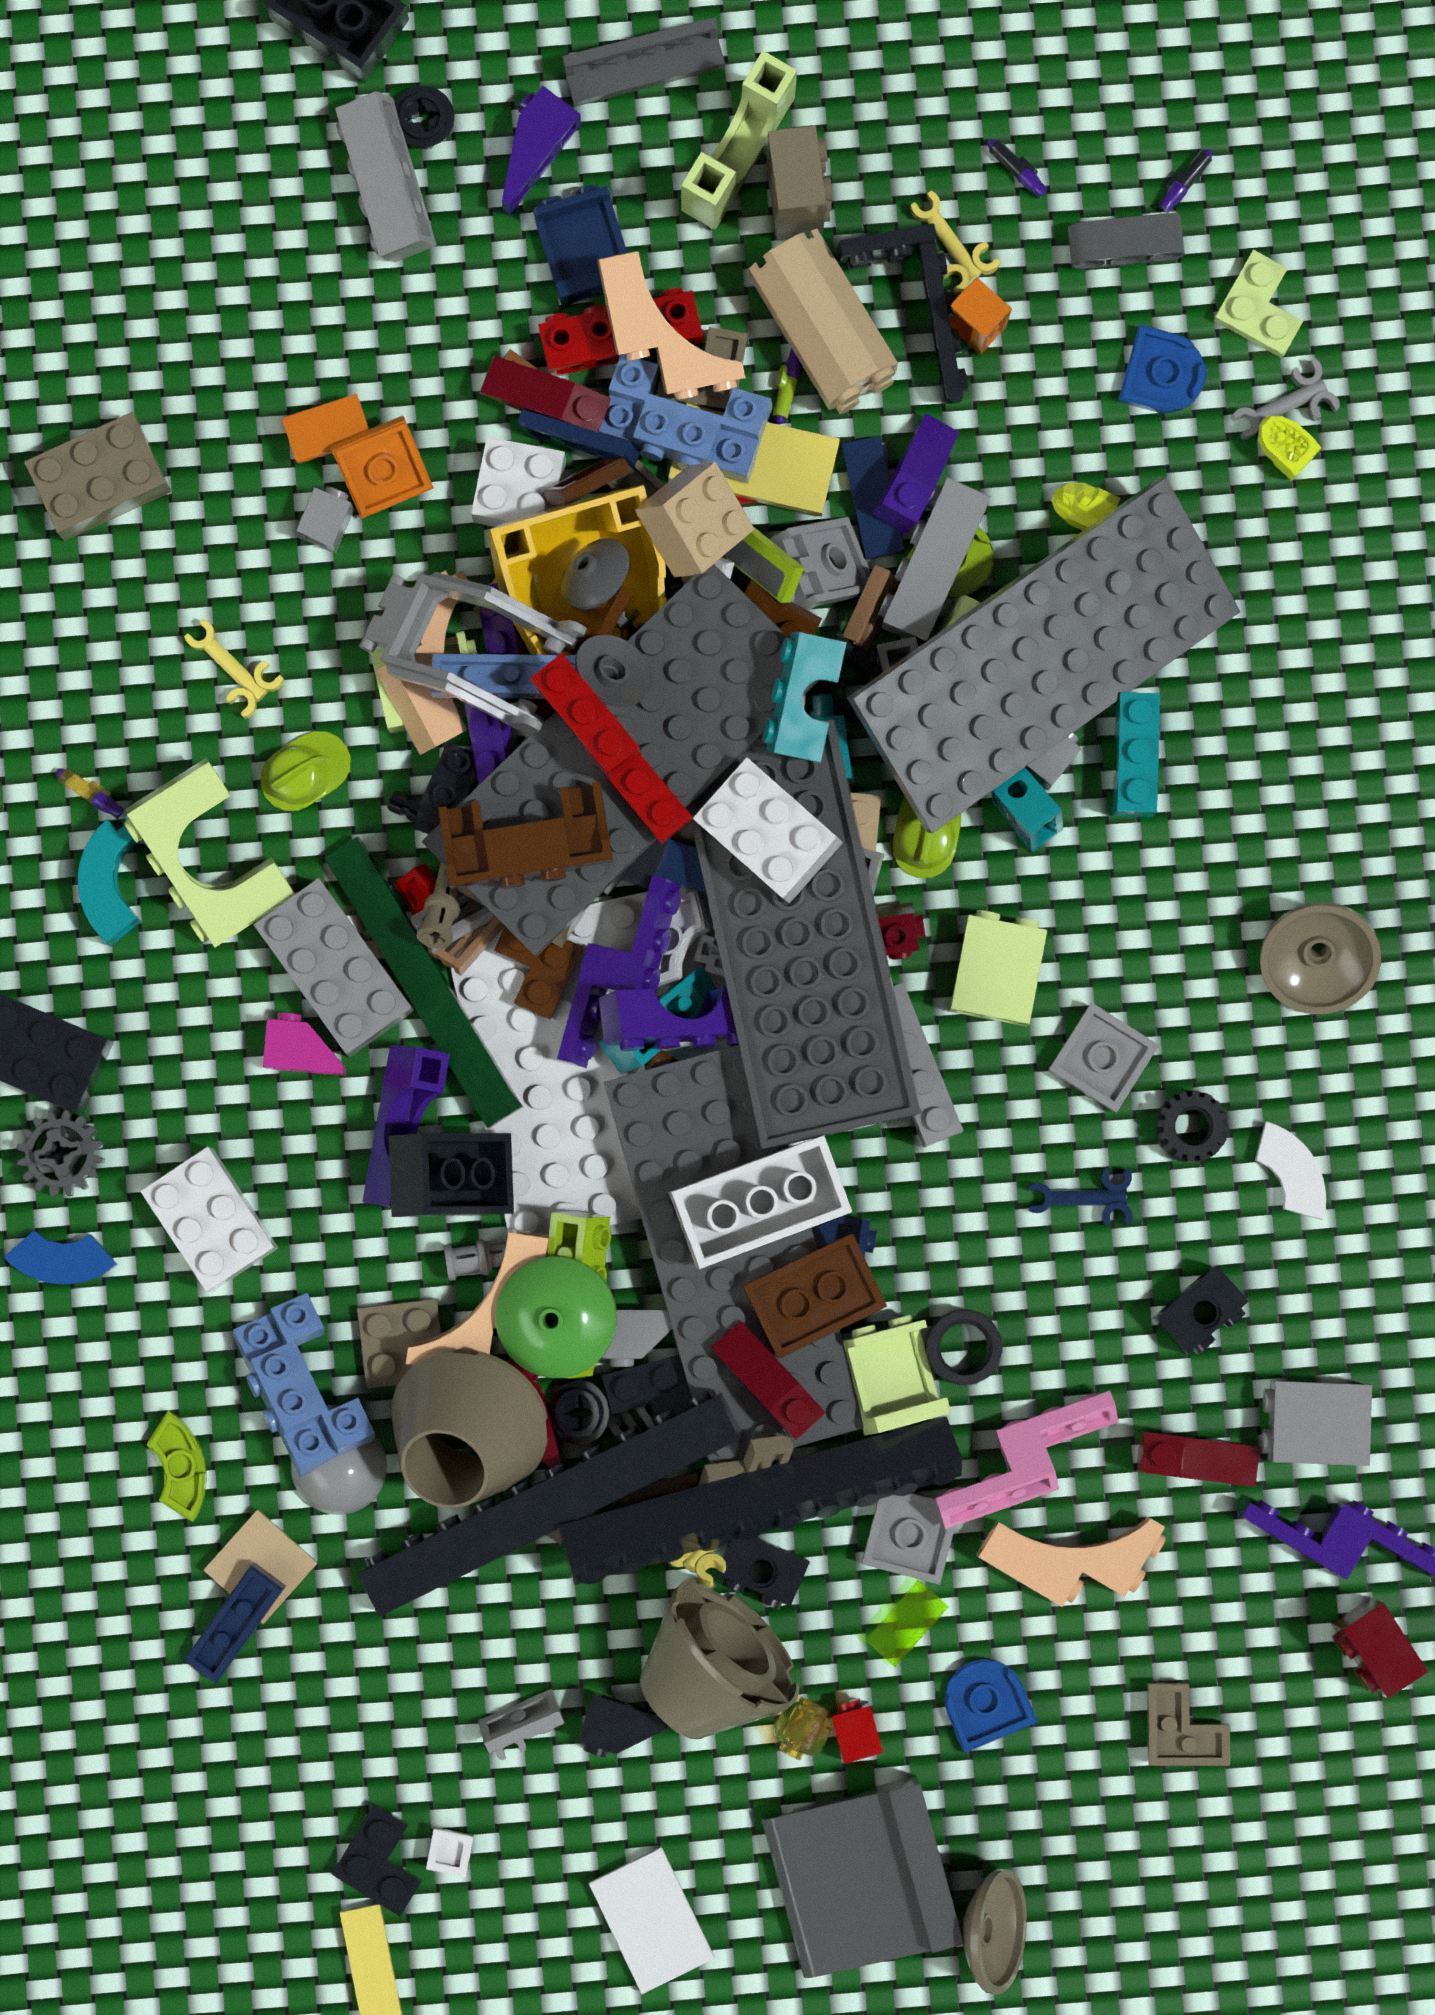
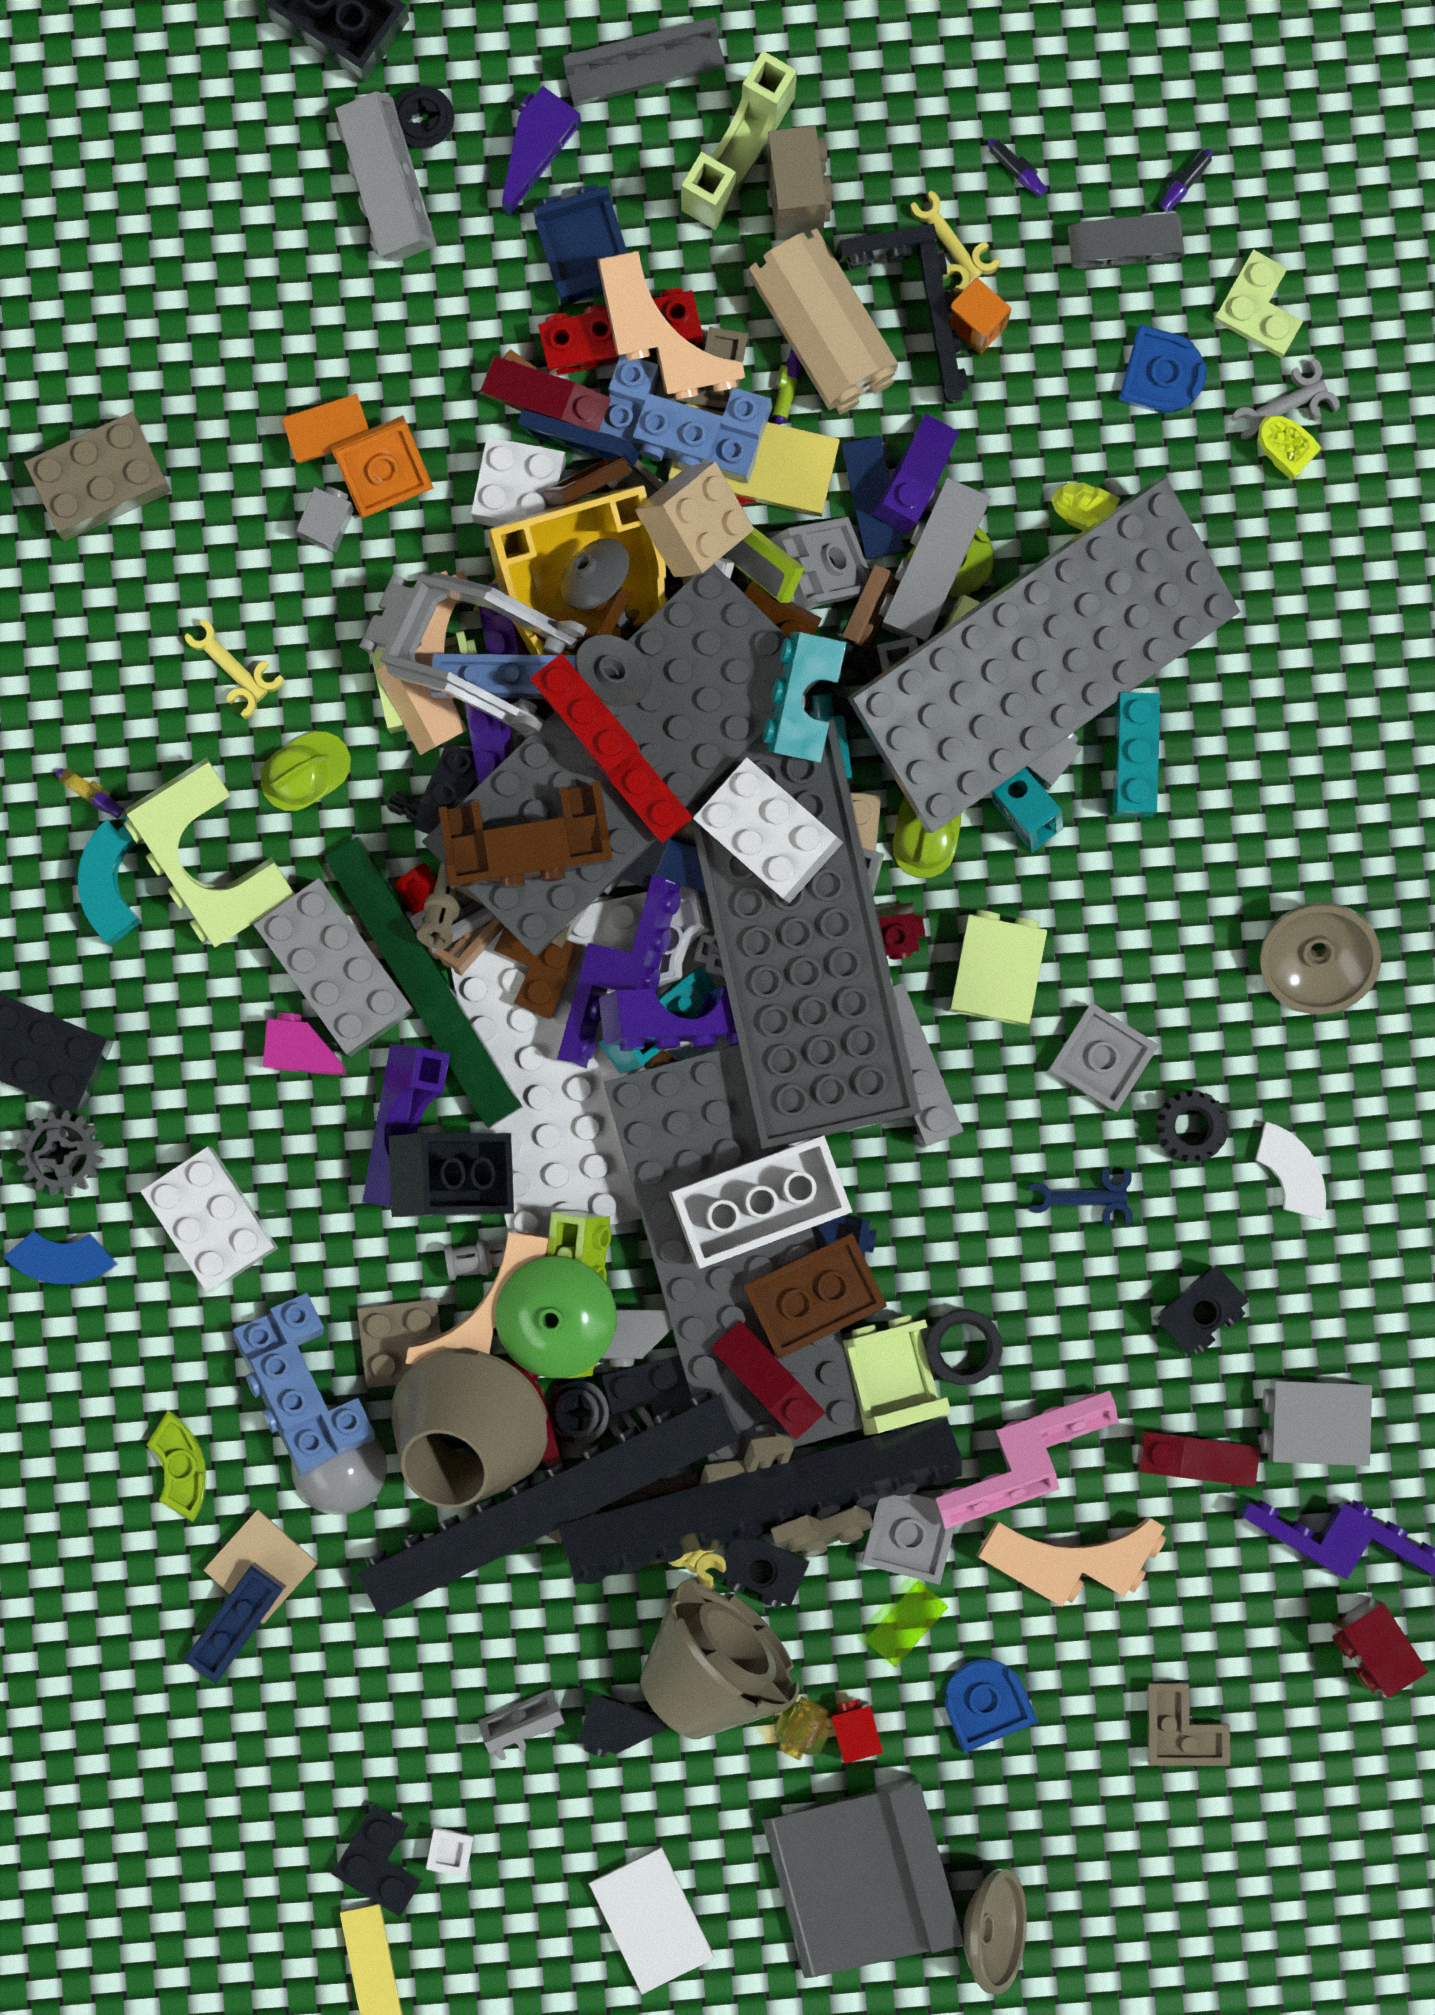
(811, 1535): none -> dark tan plate

